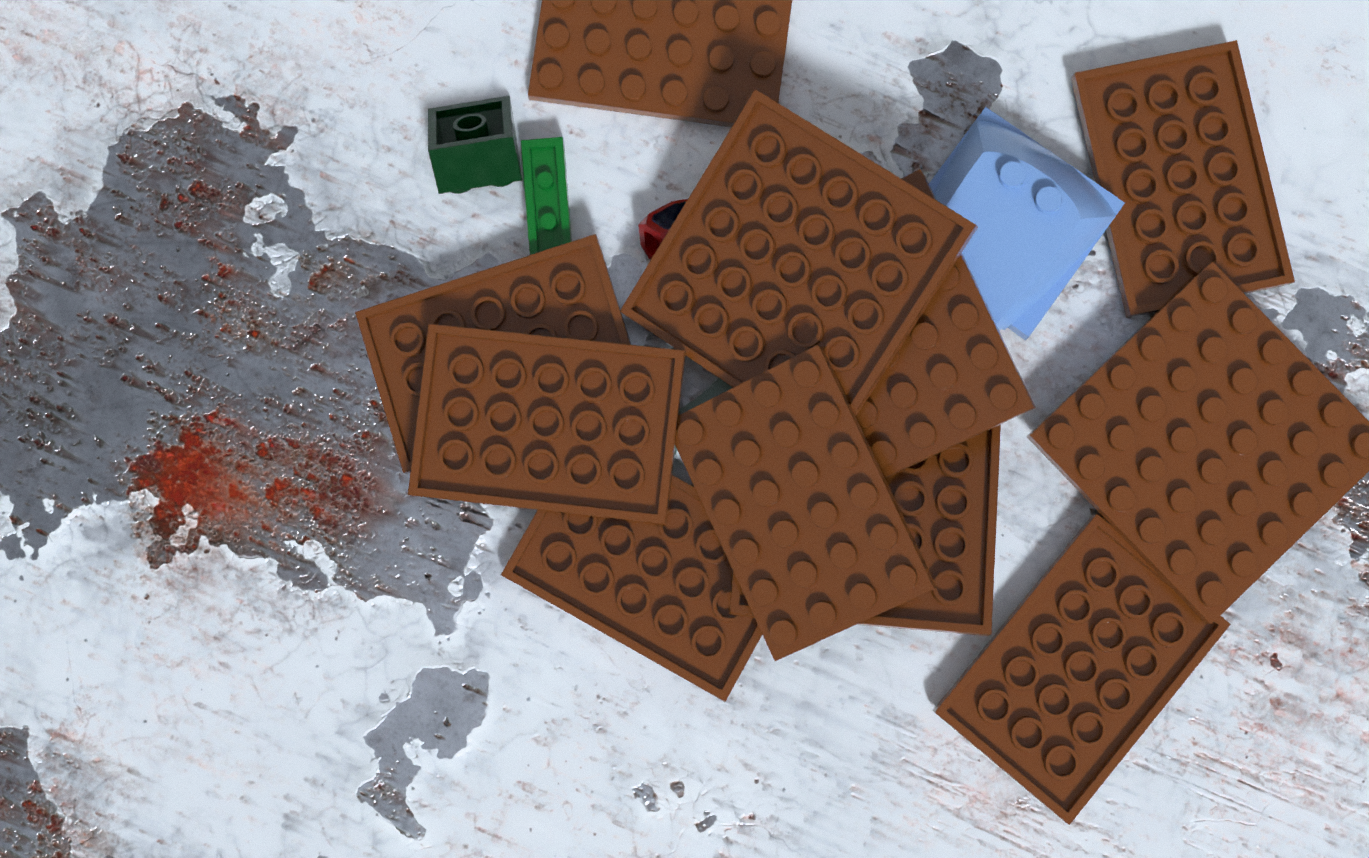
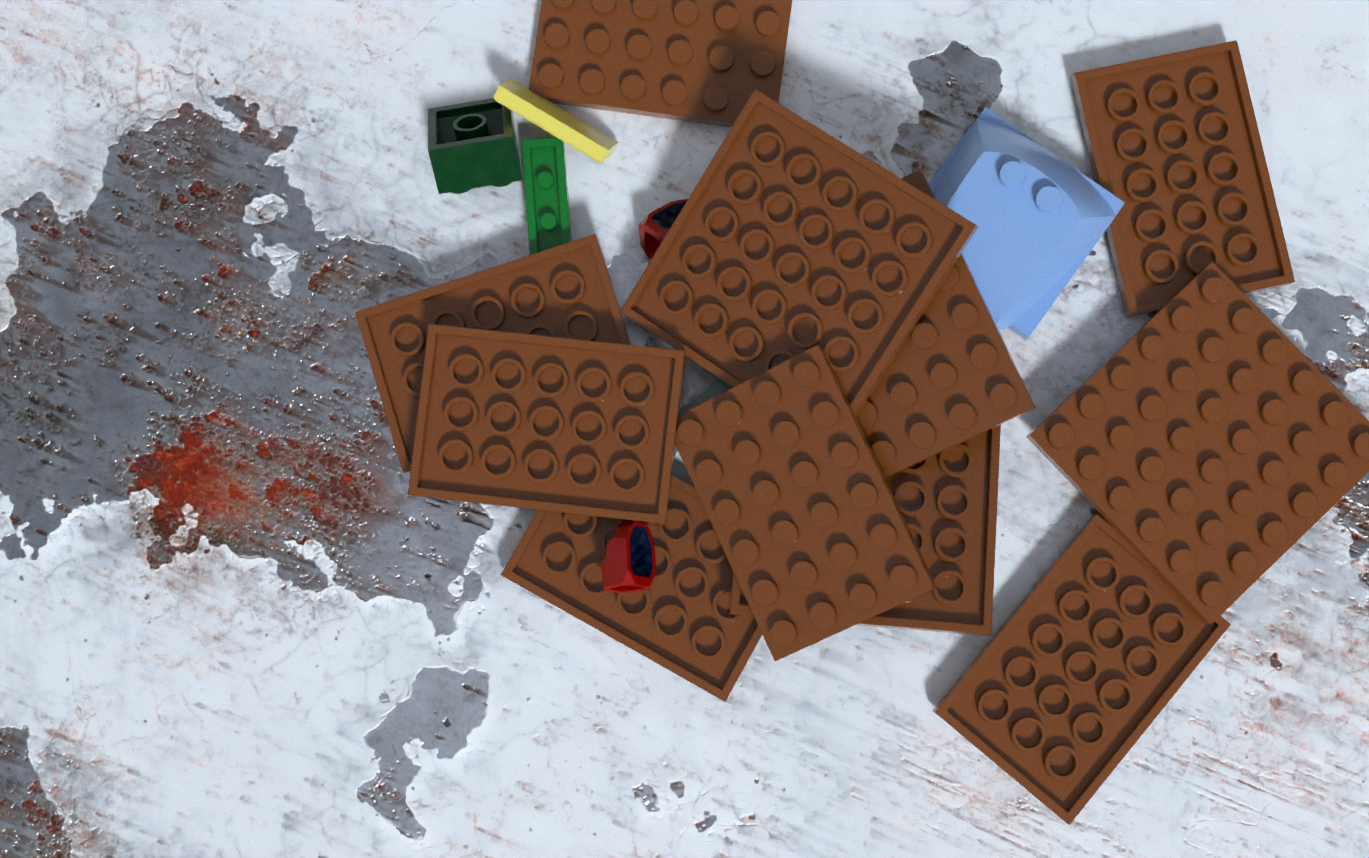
(555, 120): none -> light yellow tile
(629, 559): none -> red rock

